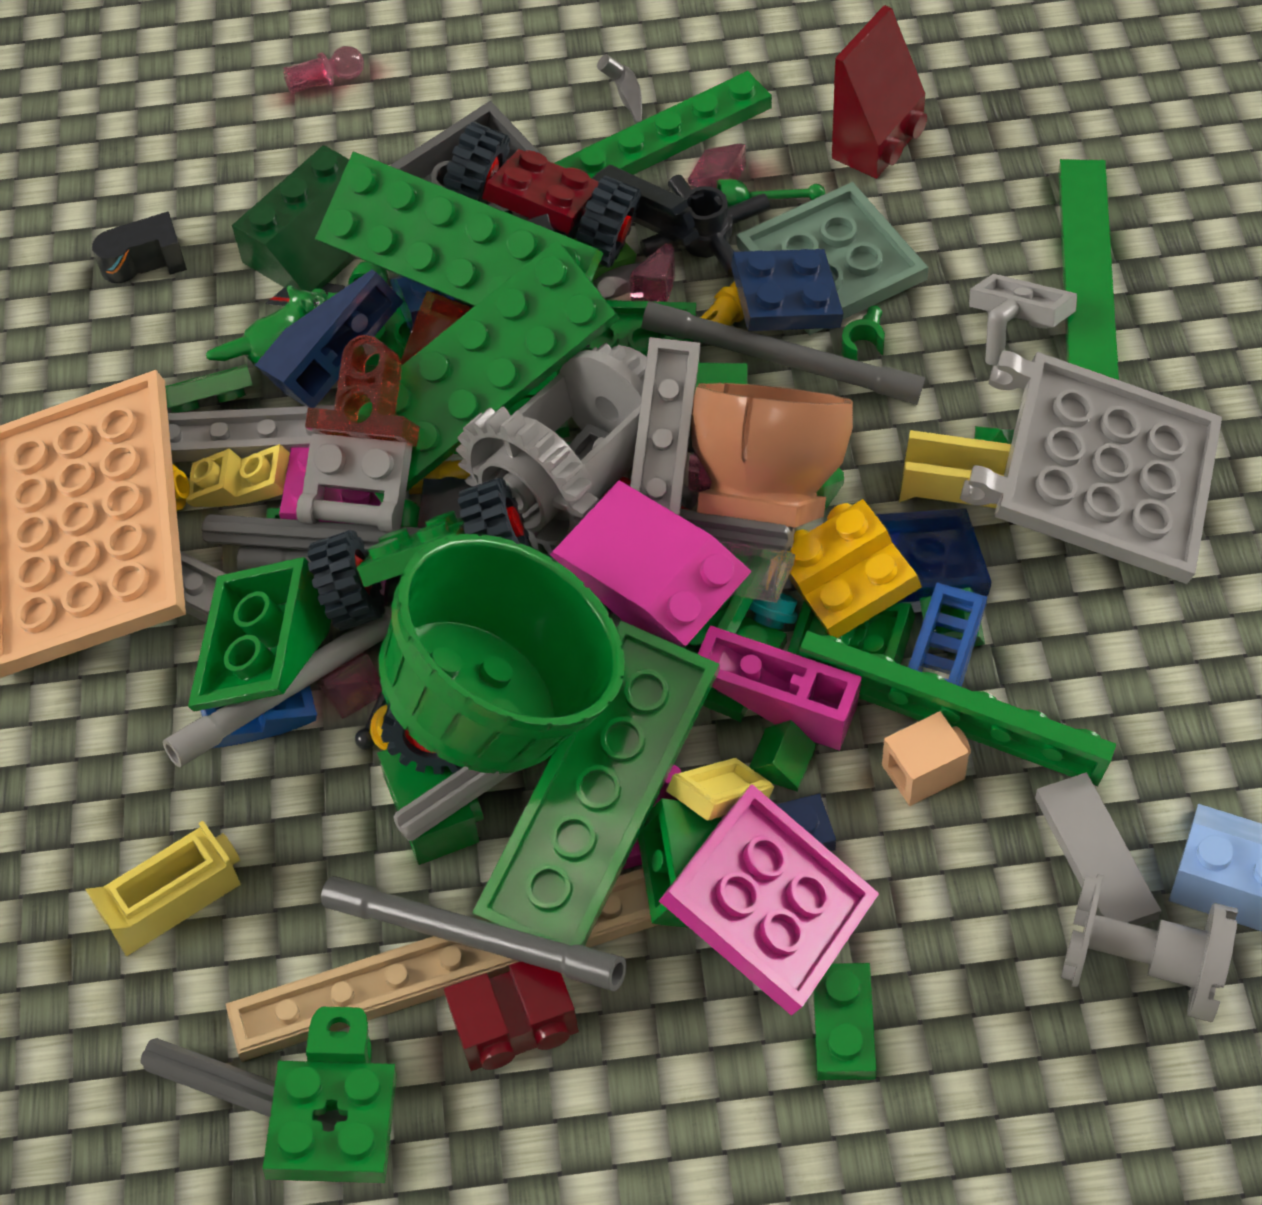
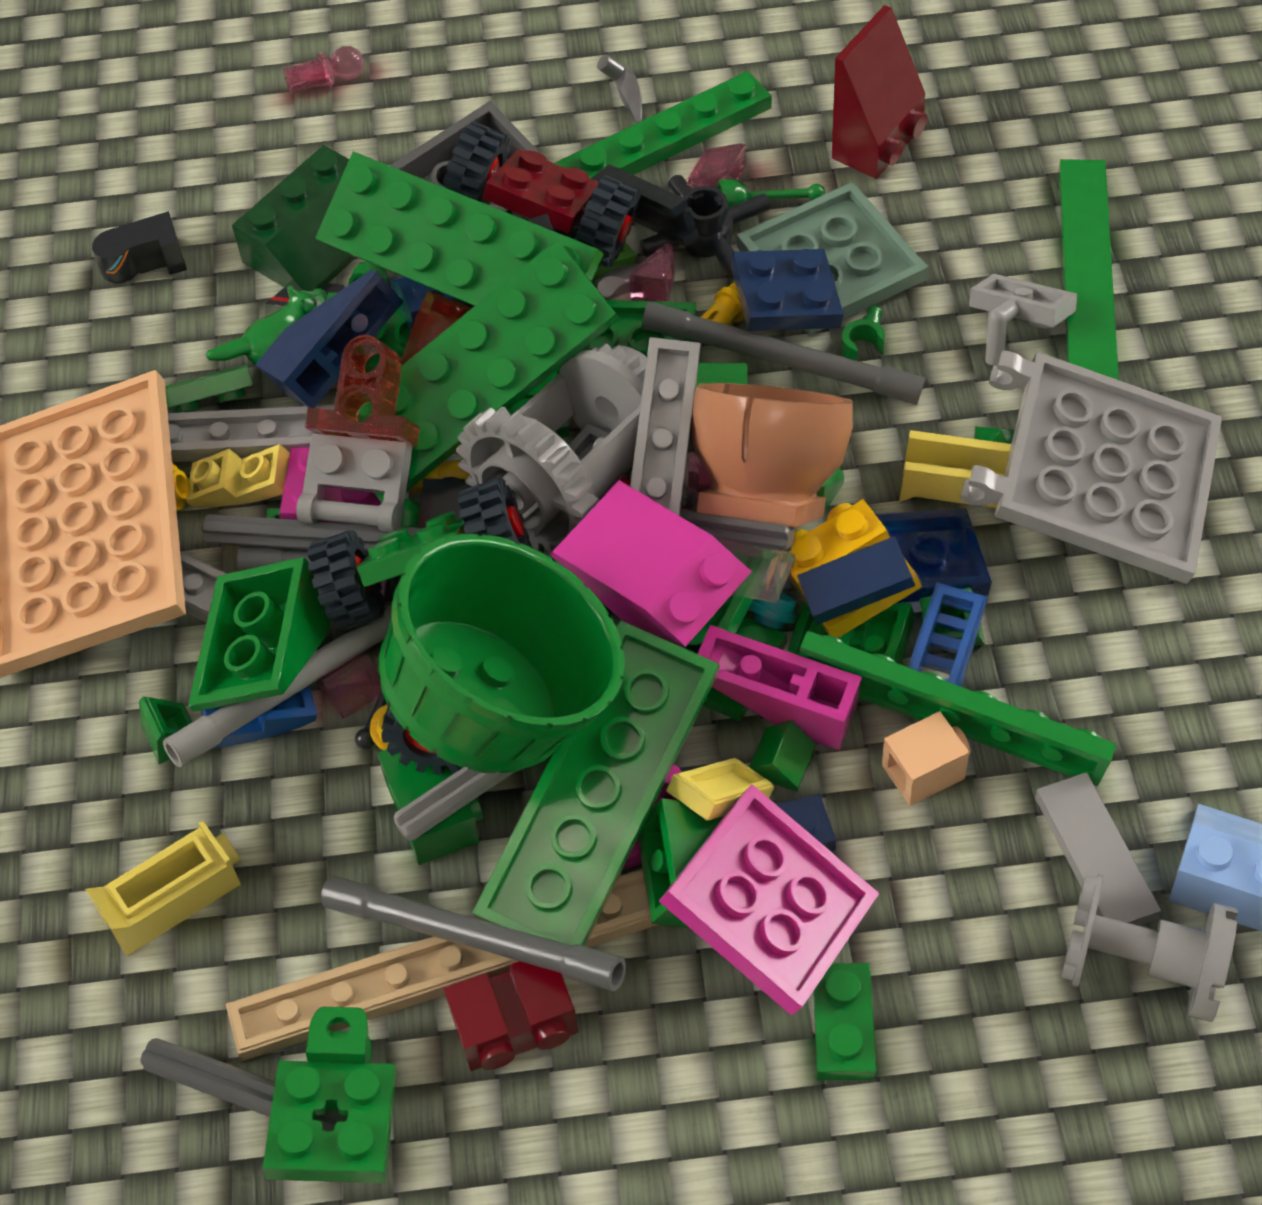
(161, 720): none -> green slope
(856, 580): none -> dark blue tile

